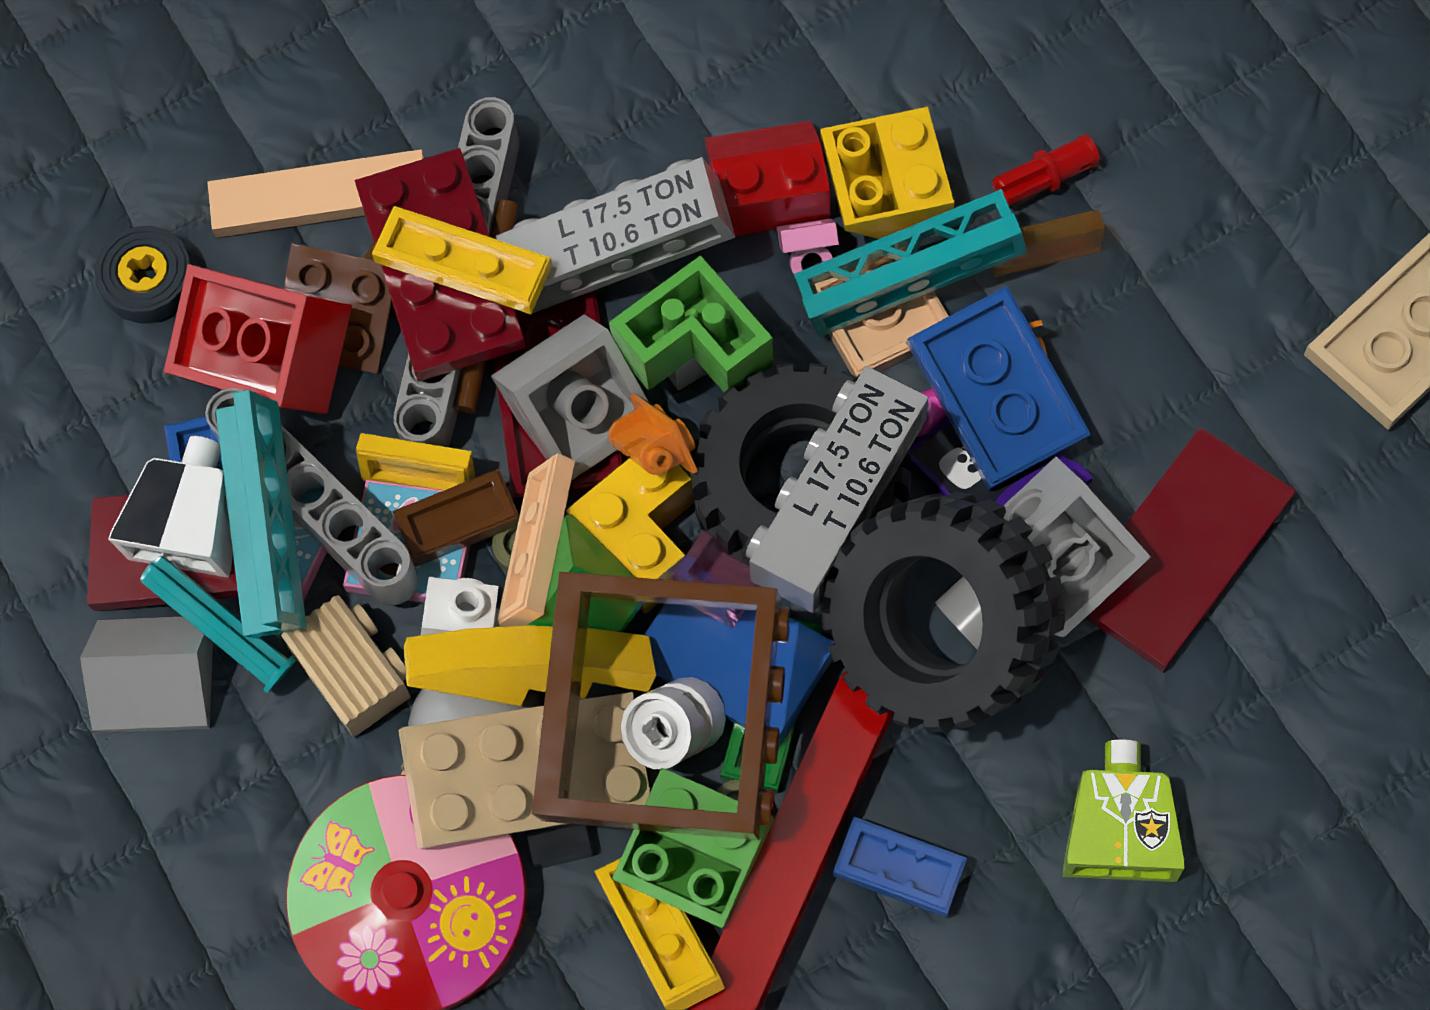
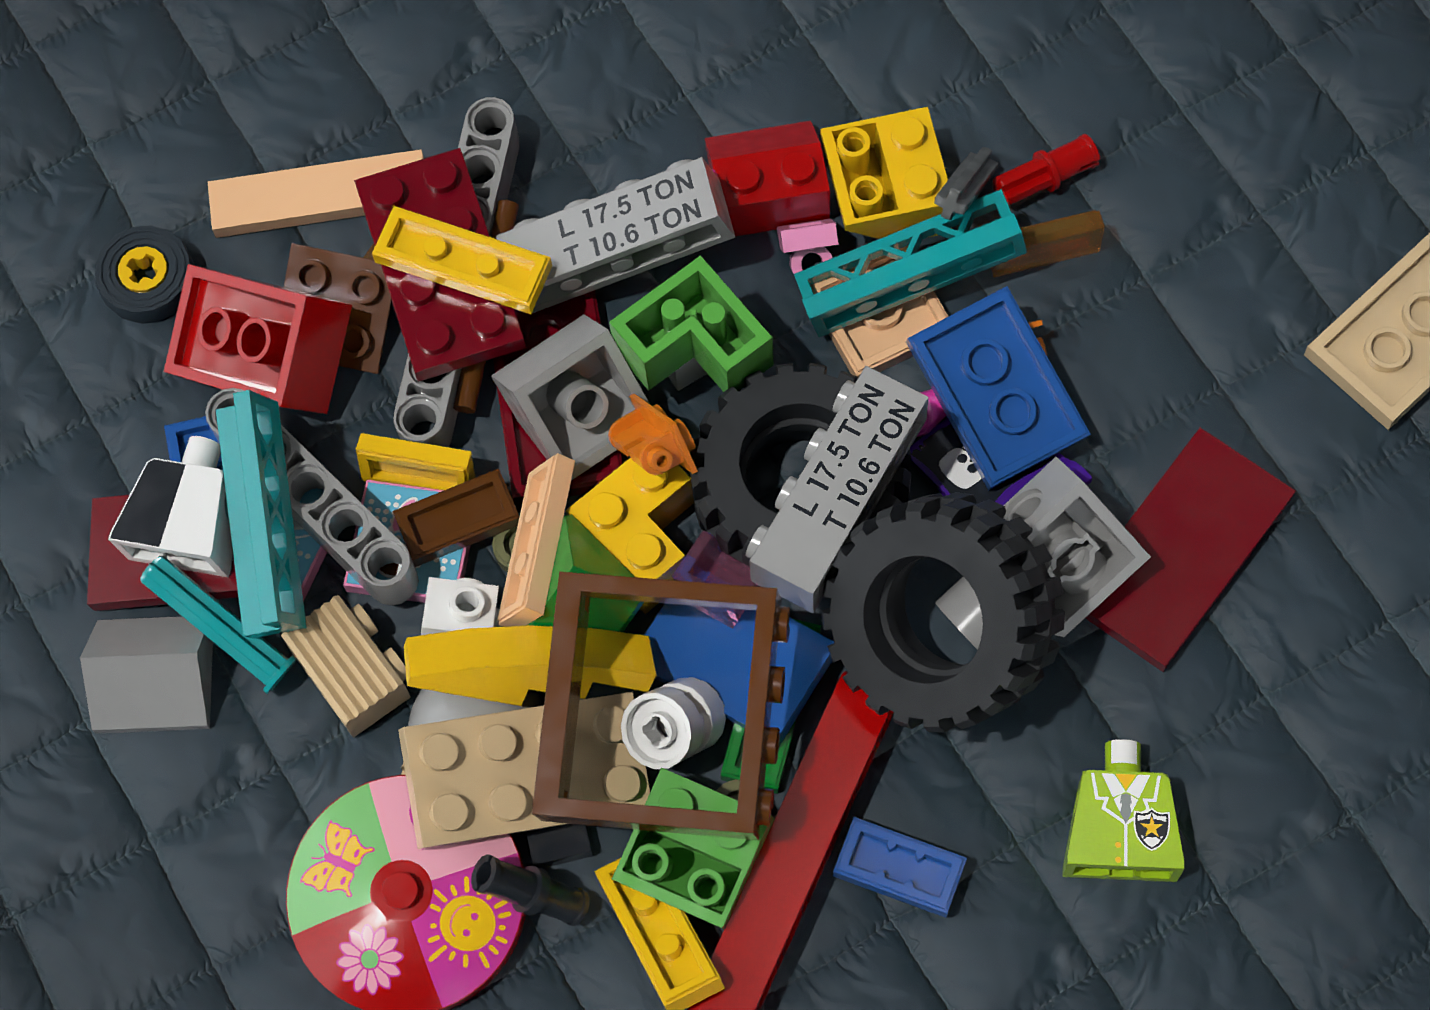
(530, 890): none -> black pin
(966, 183): none -> dark grey axle

